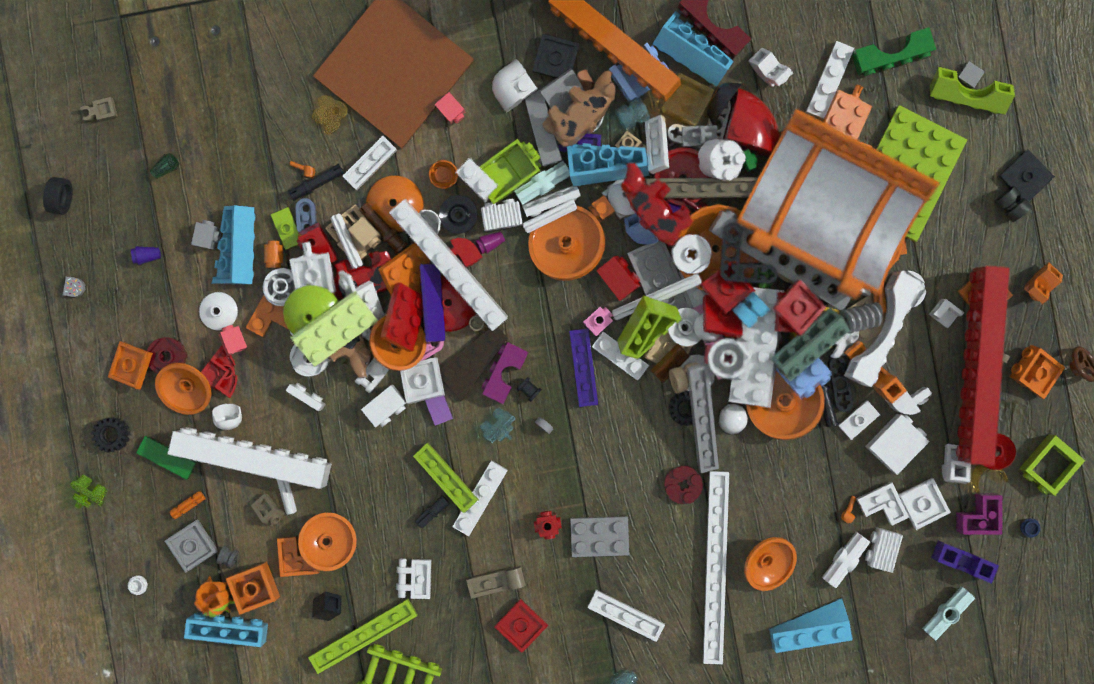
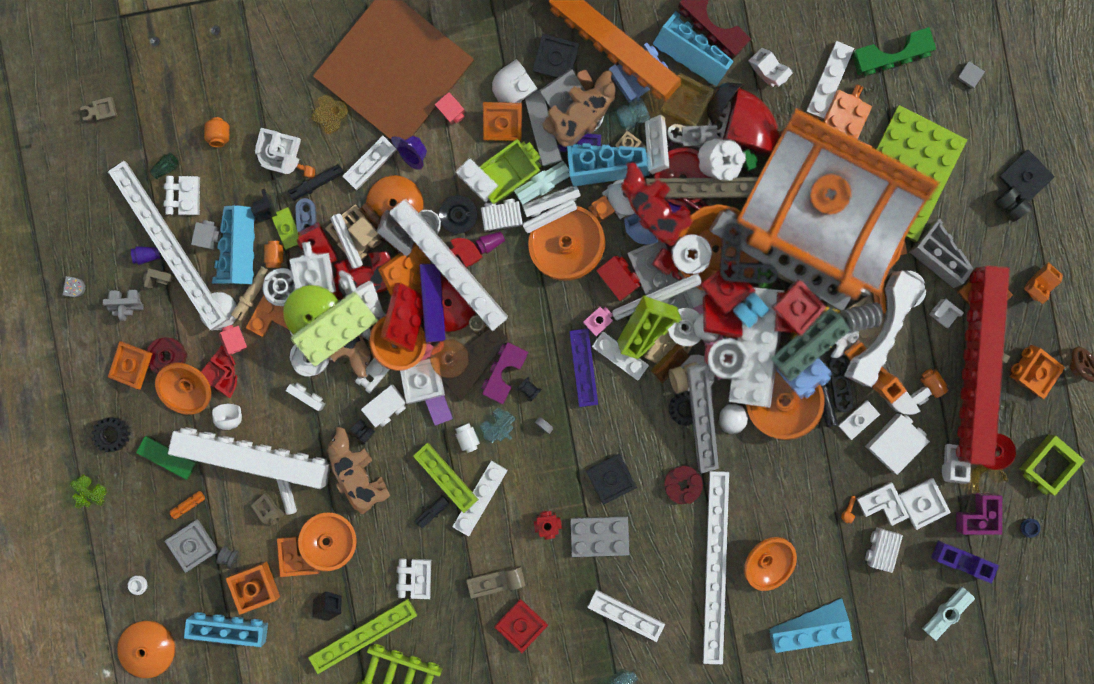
(57, 195): black tyre -> none
(123, 306): none -> light grey hips
(155, 642): none -> orange dish
(160, 276): none -> dark tan bracket
(168, 245): none -> white plate
(188, 195): none -> white plate
(213, 598): orange hair -> none
(216, 132): none -> orange head
(250, 294): none -> tan pin
(264, 208): none -> black panel
(277, 151): none -> white brick
(351, 475): none -> medium nougat animal
(361, 432): none -> black wheel
(394, 233): none -> light grey plate
(411, 150): none -> dark purple piece
(443, 174): orange hair -> none
(458, 360): none -> clear orange dish
(467, 438): none -> white brick
(502, 121): none -> orange plate
(611, 479): none -> black plate
(665, 264): none -> red plate
(840, 200): none -> orange plate
(846, 559): white piece -> none
(935, 382): none -> orange brick
(941, 255): none -> light grey wedge
(994, 98): lime arch -> none

